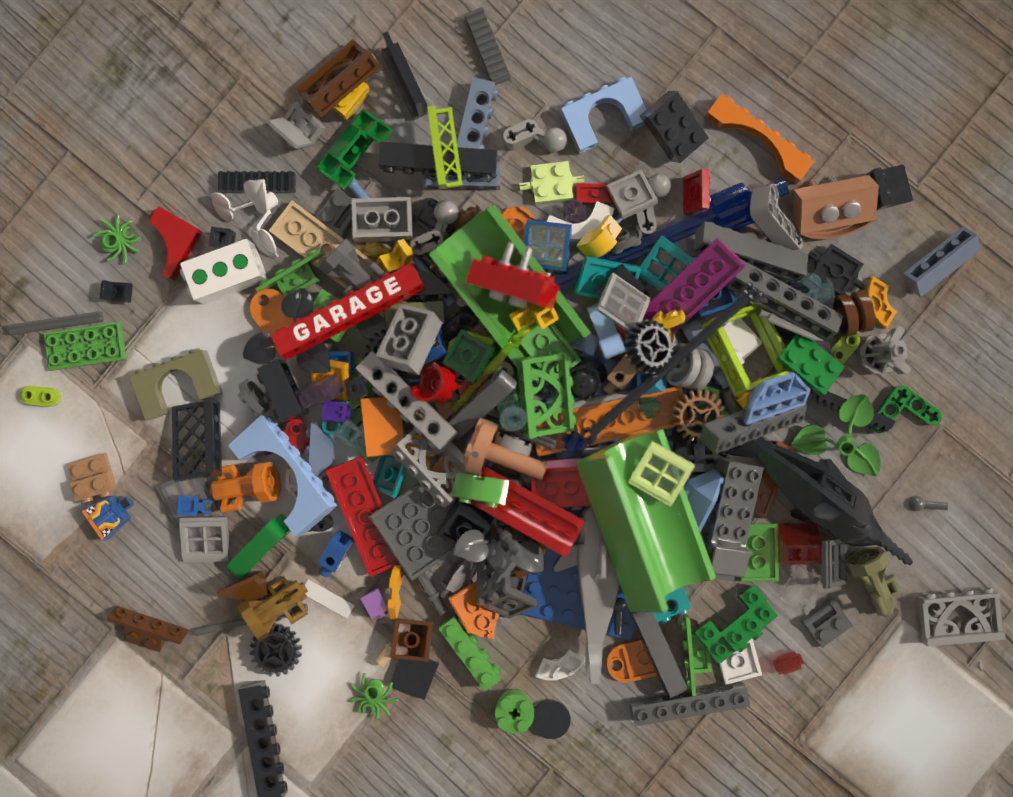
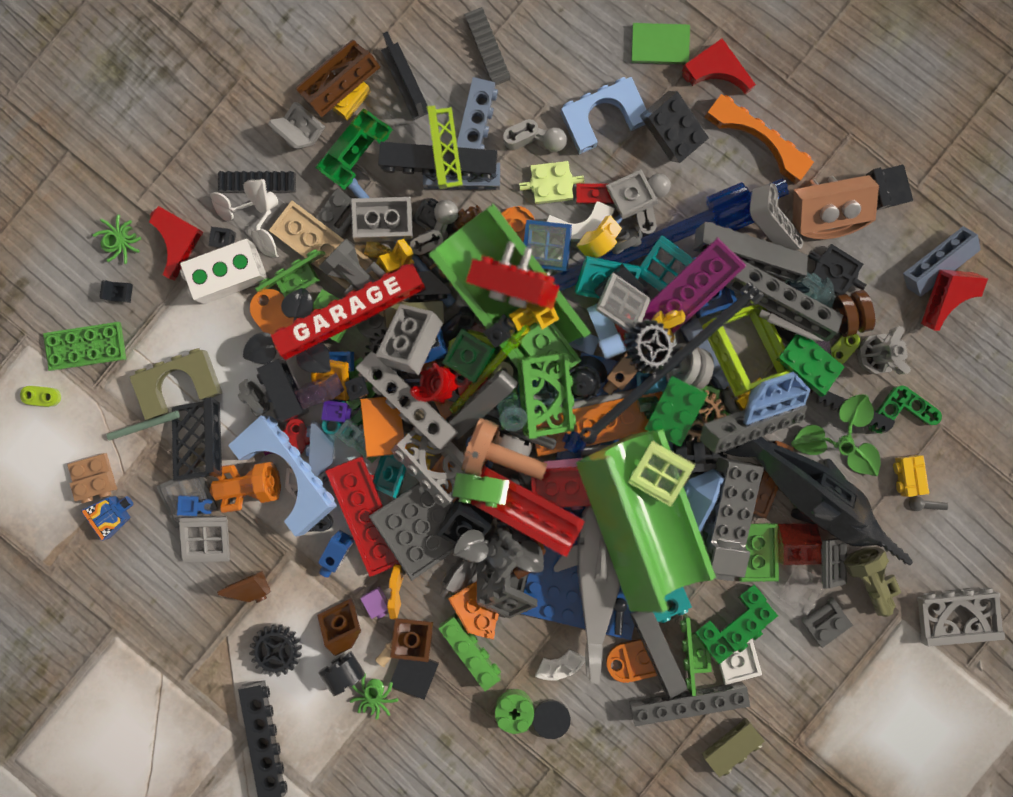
(54, 323): dark grey axle -> none
(143, 425): none -> sand green bar
(145, 629): reddish brown bracket -> none
(236, 623): dark grey bar -> none
(258, 547): green beam -> none
(262, 614): pearl gold piece -> none
(328, 599): white sticker -> none
(339, 627): none -> reddish brown slope
(342, 673): none -> black brick
(431, 594): dark grey pin -> none
(500, 330): none -> black bracket
(574, 212): gear -> none
(660, 43): none -> bright green tile
(676, 410): none -> green plate
(696, 192): red plate -> none
(718, 63): none -> red arch
(733, 748): none -> olive brick
(742, 338): white bracket -> none
(788, 663): clear red brick -> none
(878, 293): light orange tile -> none
(911, 475): none -> yellow brick
(948, 292): none -> red arch

